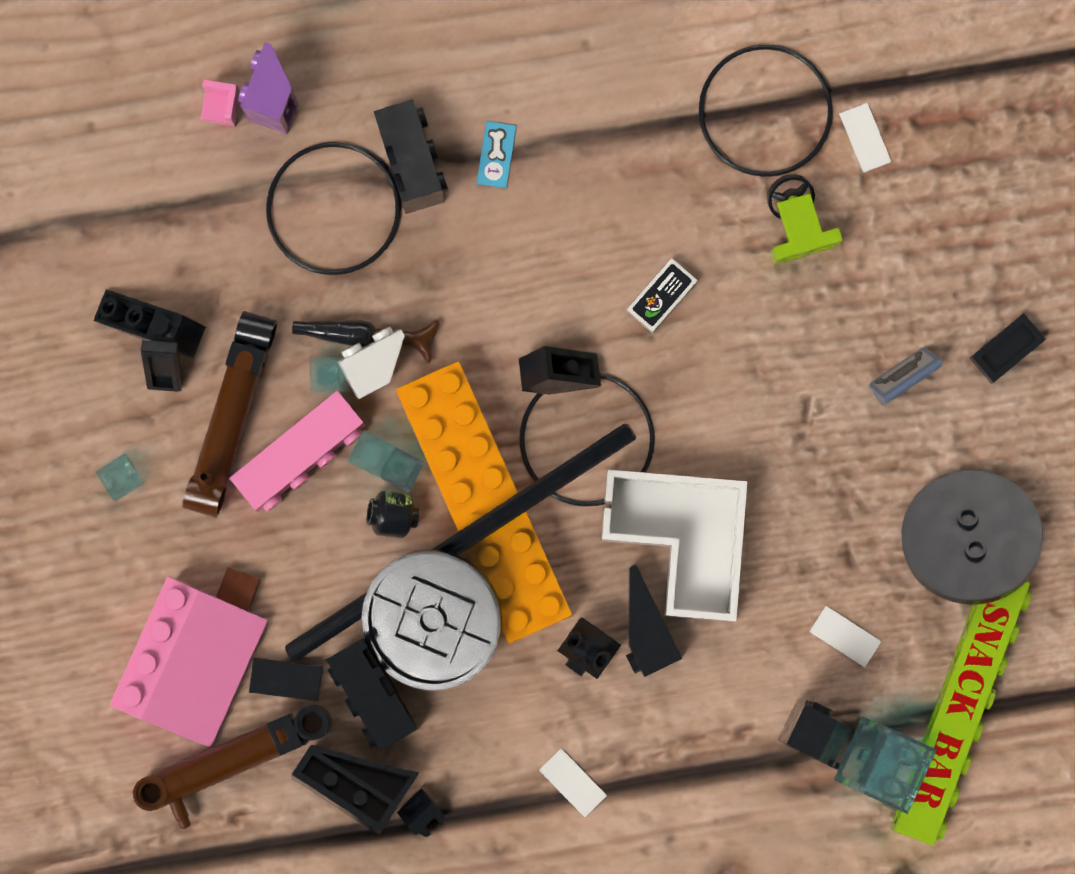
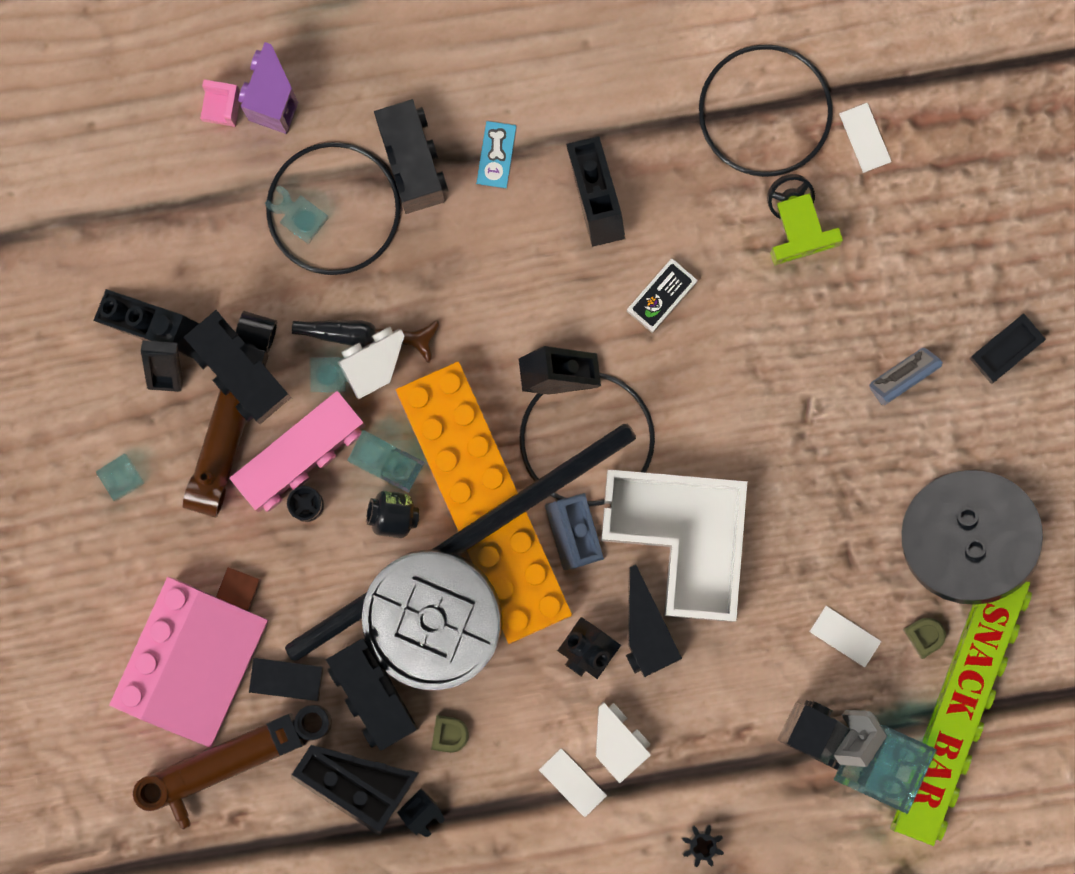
(236, 368): none -> black wedge
(300, 217): none -> clear light blue plate
(304, 499): none -> black wheel
(449, 734): none -> olive tile
(574, 532): none -> sand blue slope
(596, 191): none -> black slope
(616, 746): none -> white slope
(712, 848): none -> black gear
(862, 739): none -> light grey bracket
(926, 636): none -> olive tile

